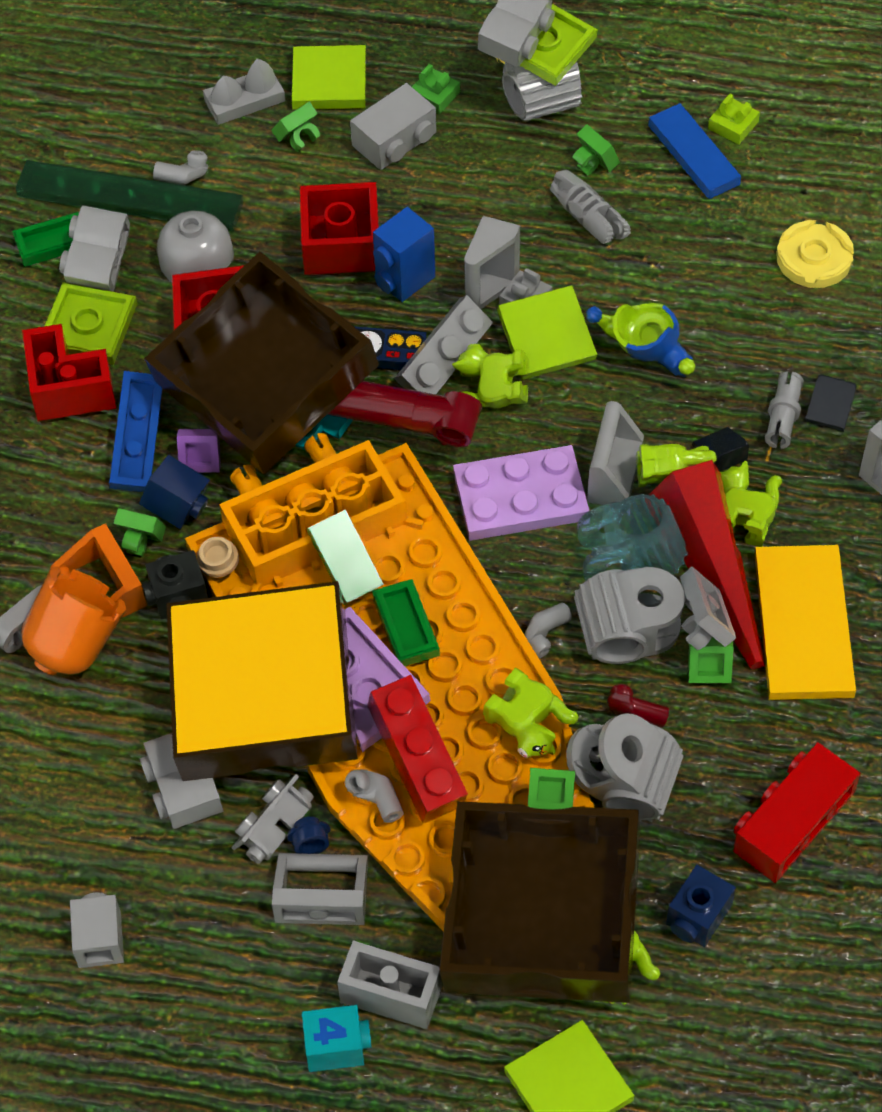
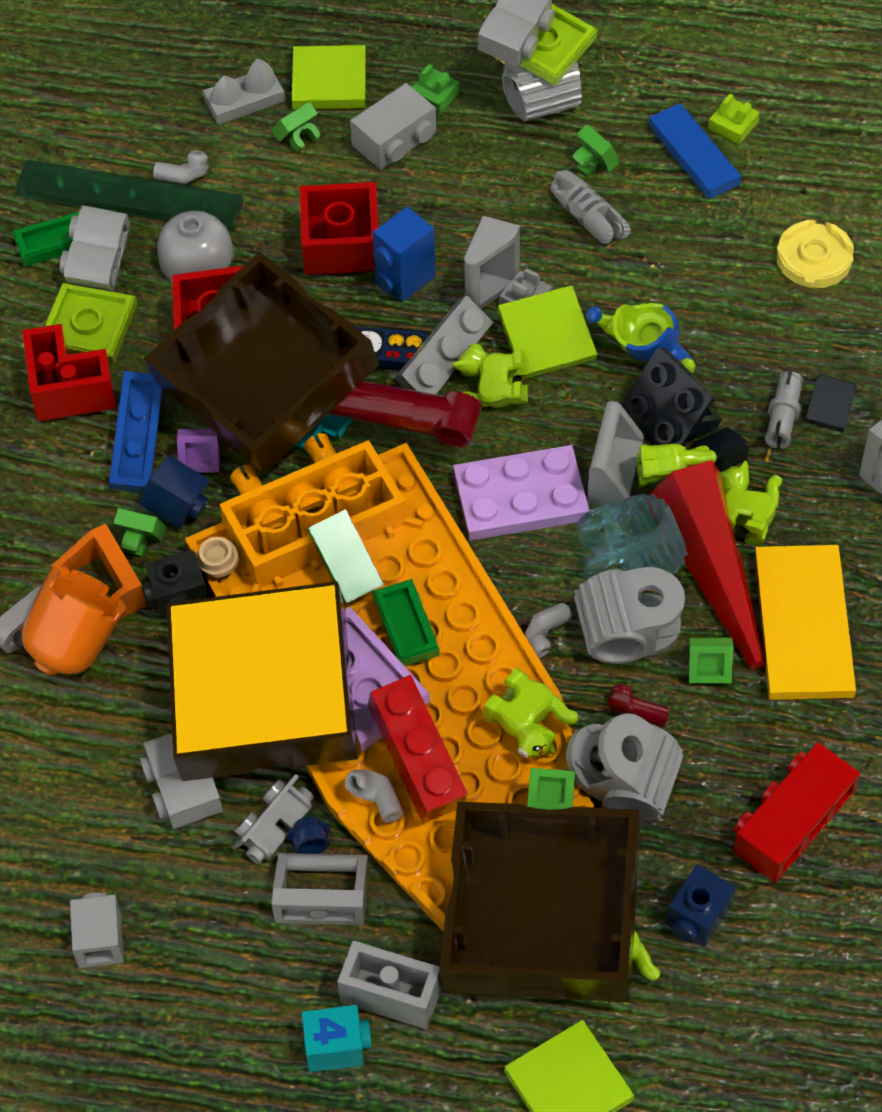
(670, 401): none -> black bracket
(709, 611): light grey plate -> none

